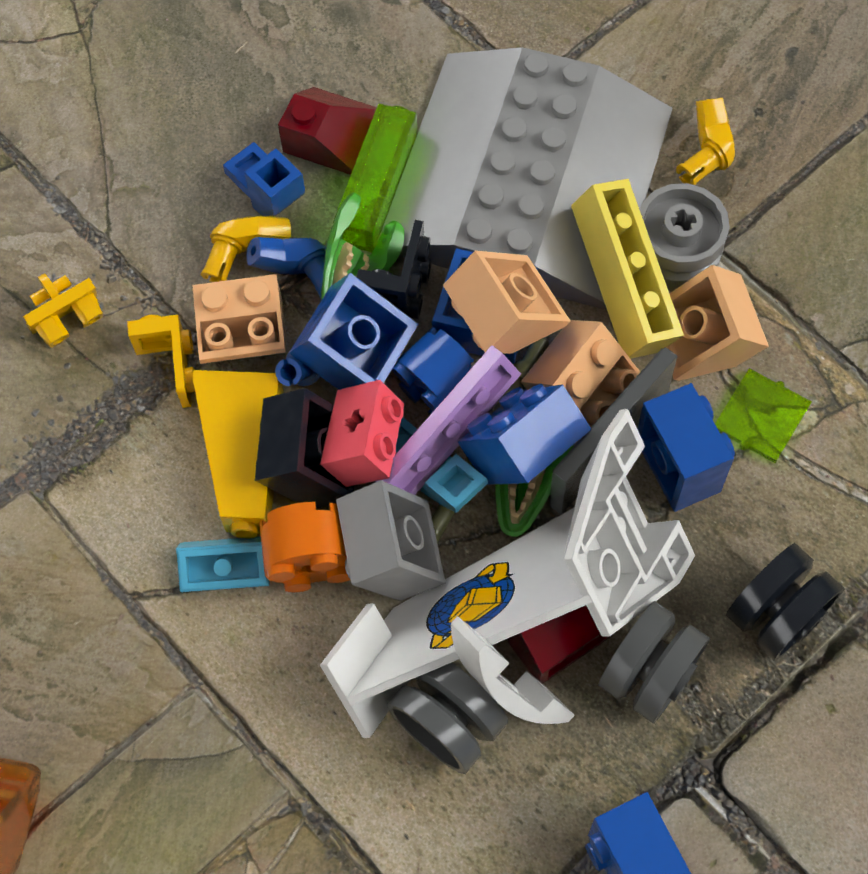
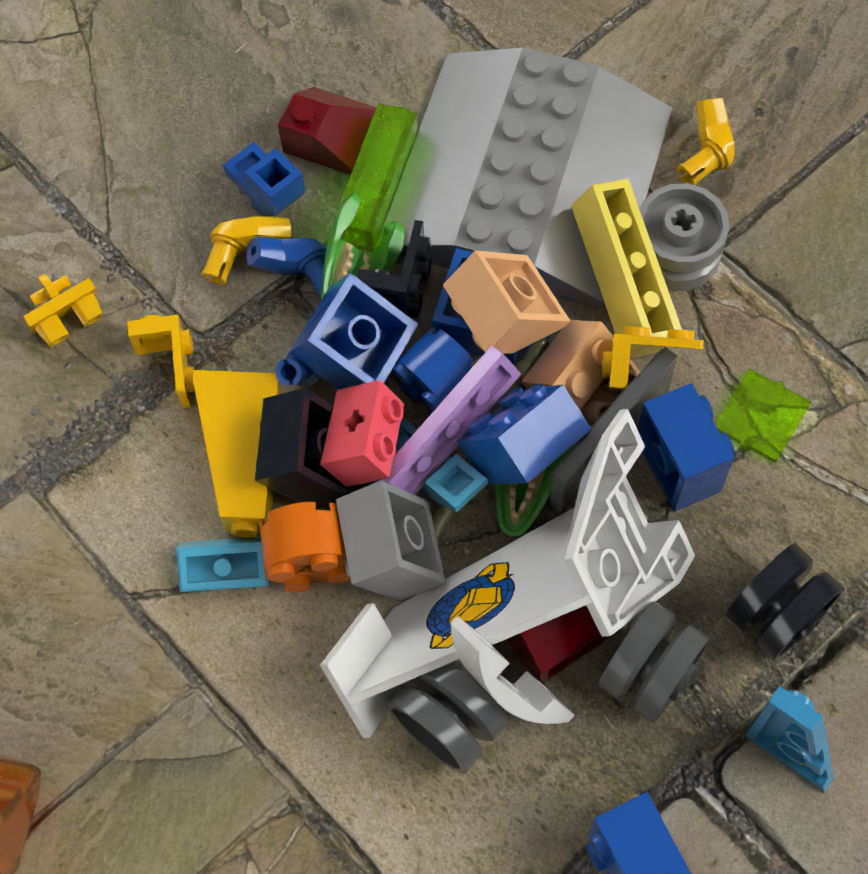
(239, 319): light nougat slope -> none
(616, 362): none -> yellow bracket
(716, 324): light nougat slope -> none
(795, 736): none -> dark azure wing

